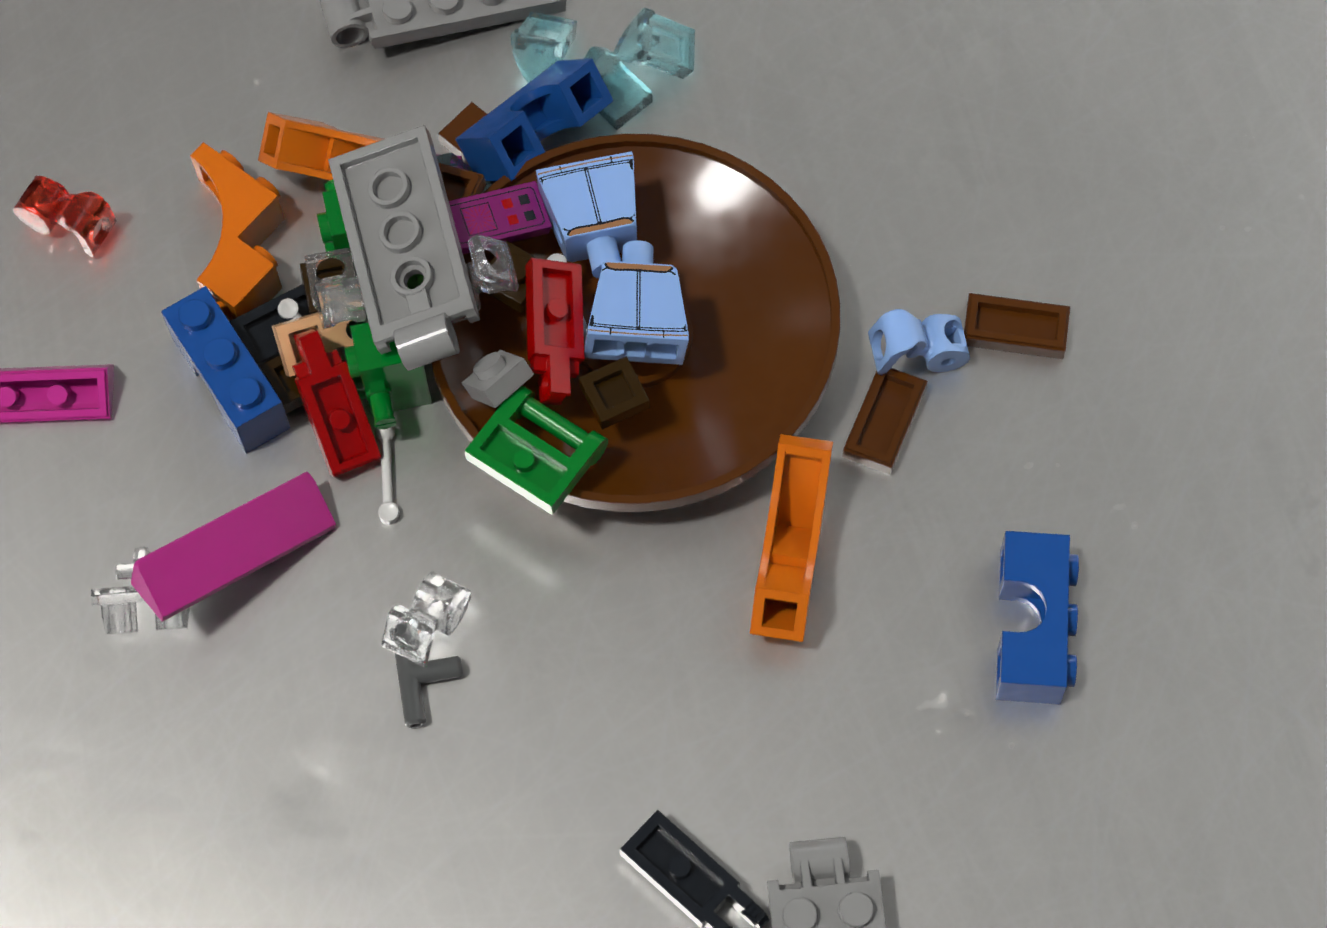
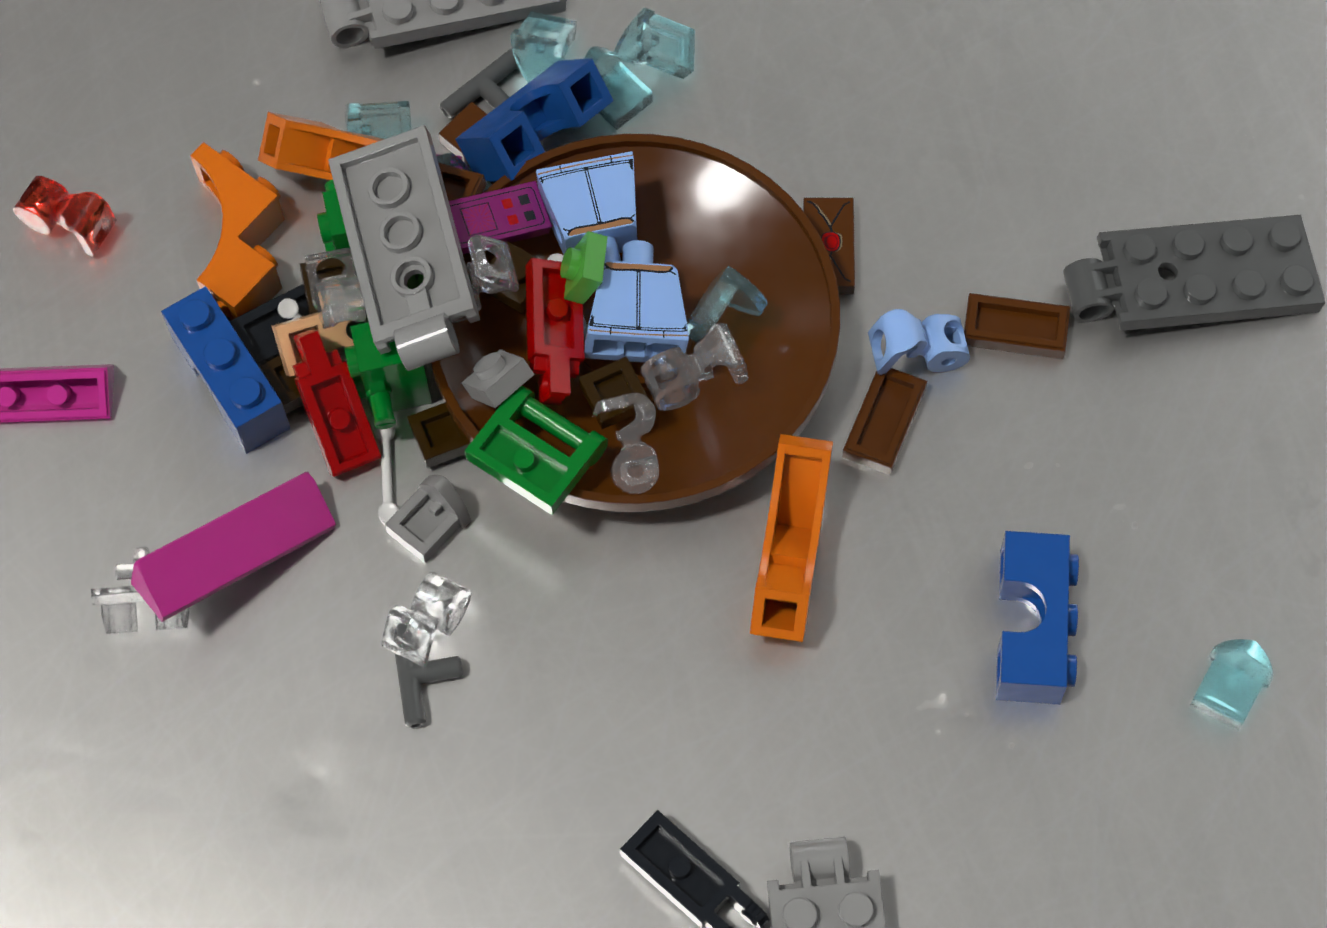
(378, 119): none -> clear light blue tile
(428, 517): none -> light grey tile
(437, 435): none -> dark brown plate
(483, 86): none -> dark grey piece
(584, 267): none -> bright green plate
(637, 464): none -> clear leg
(675, 376): none -> clear leg
(726, 289): none -> clear light blue tile
(835, 224): none -> reddish brown tile
(1218, 269): none -> dark grey hinge
(1233, 681): none -> clear light blue tile

